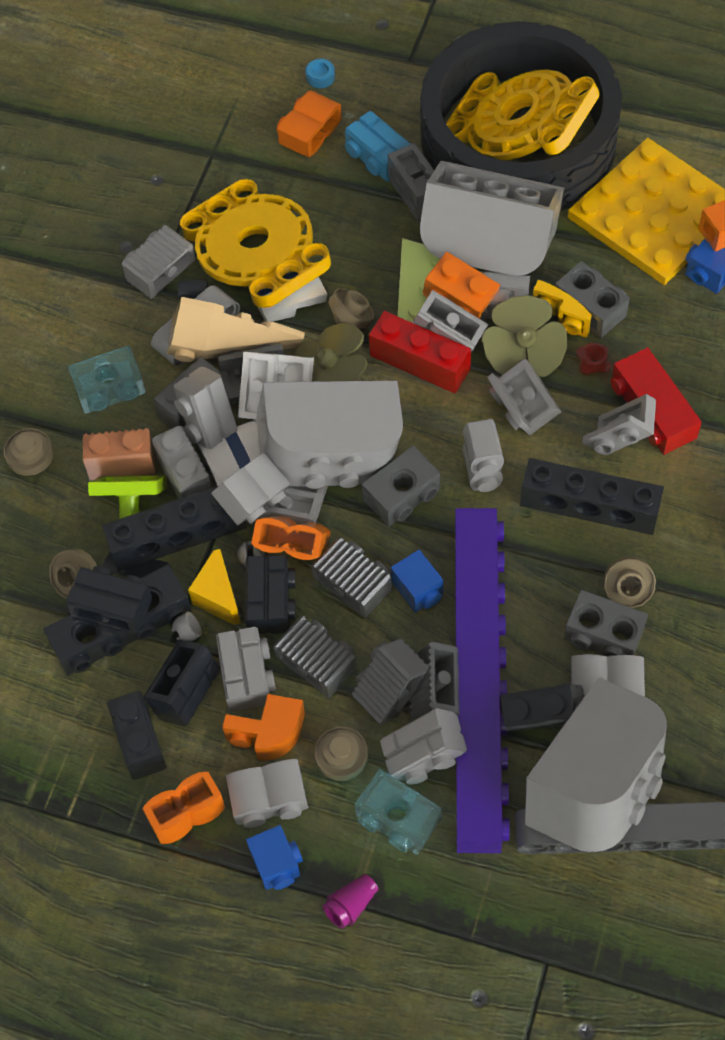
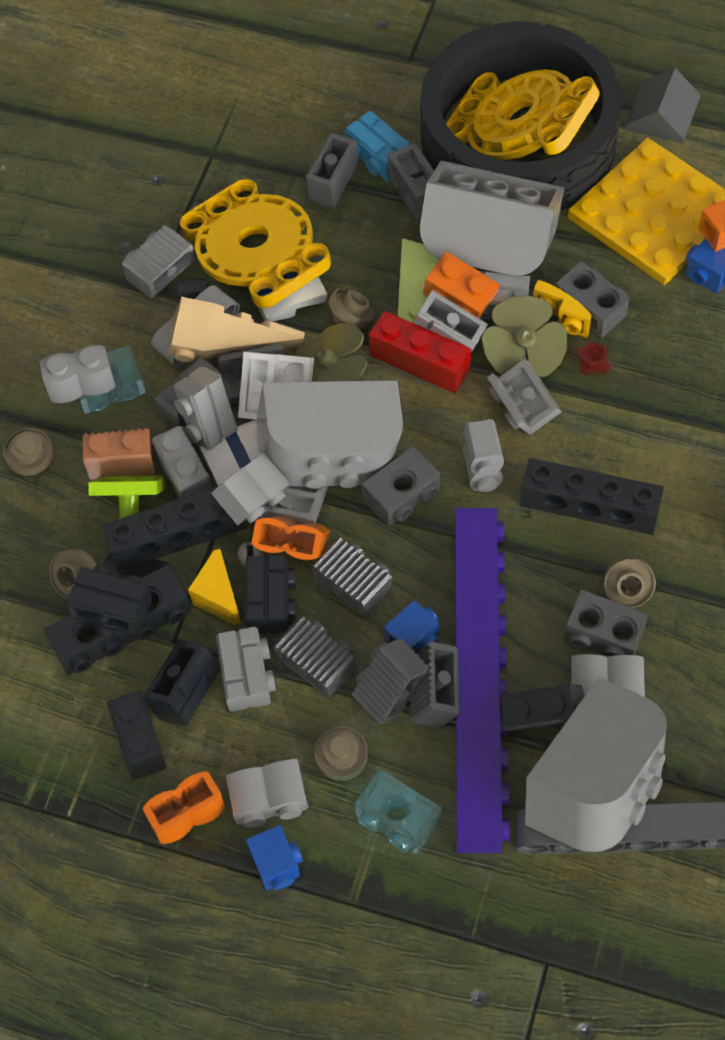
(76, 374): none -> light grey brick
(187, 627): light grey hinge -> none
(272, 734): orange brick -> none
(309, 123): orange brick -> none
(320, 73): dark azure tile -> none
(331, 170): none -> dark grey brick
(348, 902): magenta cone -> none
(415, 626): none -> blue brick
(417, 581): blue brick -> none
(423, 746): light grey brick -> none
(623, 426): light grey bracket -> none
(664, 106): none -> dark grey slope
(674, 417): red brick -> none

